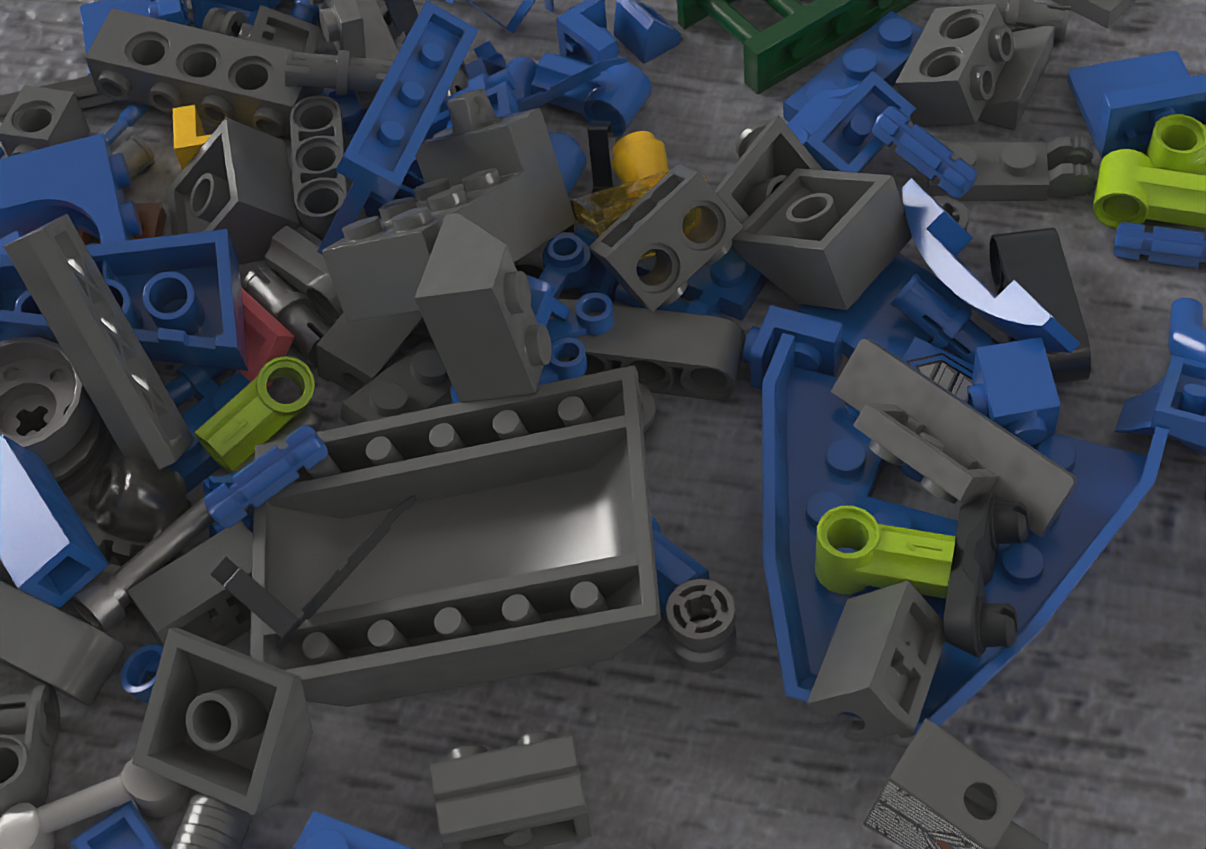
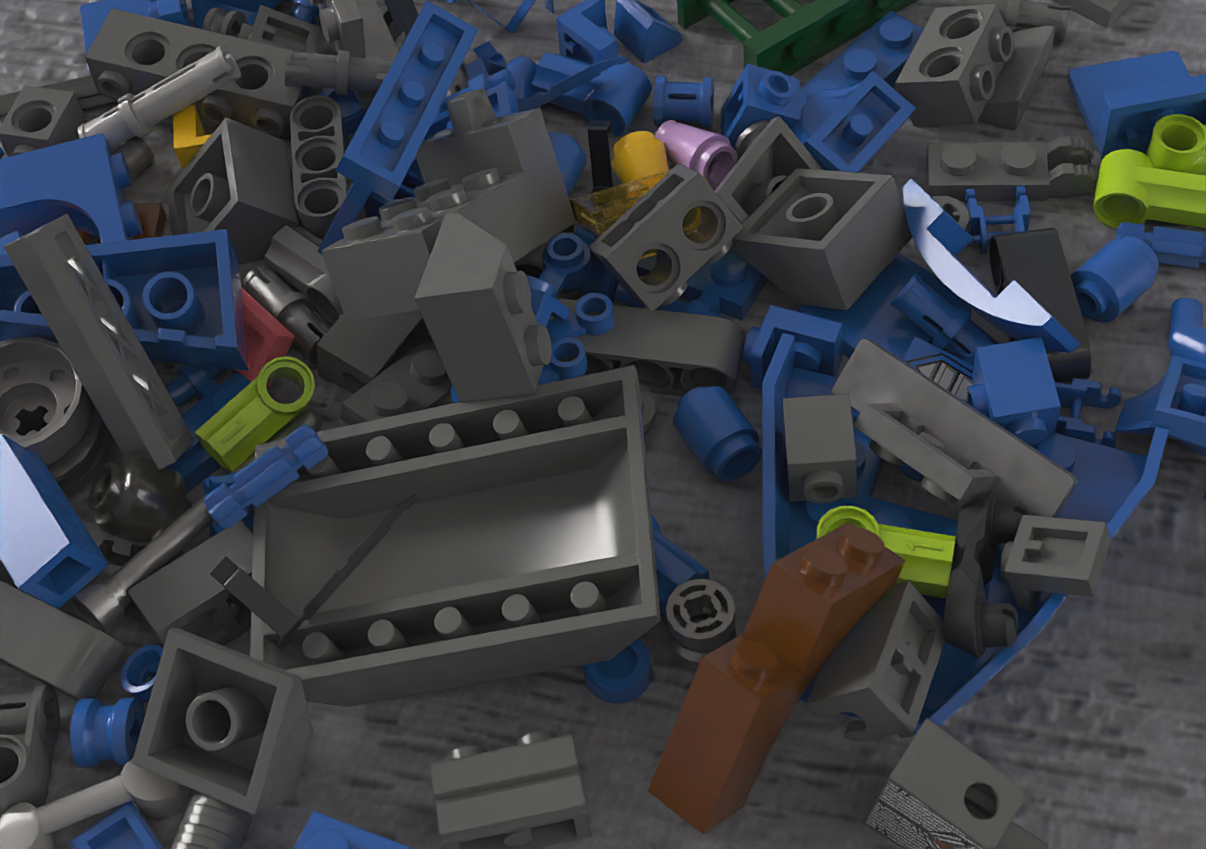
(105, 731): none -> blue wheel
(140, 112): none -> light grey pin
(621, 677): none -> blue tile
(683, 101): none -> blue bush
(698, 150): none -> lavender cone
(717, 432): none -> blue brick
(758, 97): none -> blue bracket
(758, 678): none -> reddish brown arch
(820, 448): none -> dark grey brick
(924, 152): blue axle -> none
(978, 221): none -> blue piece
(1054, 558): none -> dark grey bracket
(1083, 394): none -> blue piece
(1114, 278): none -> blue brick

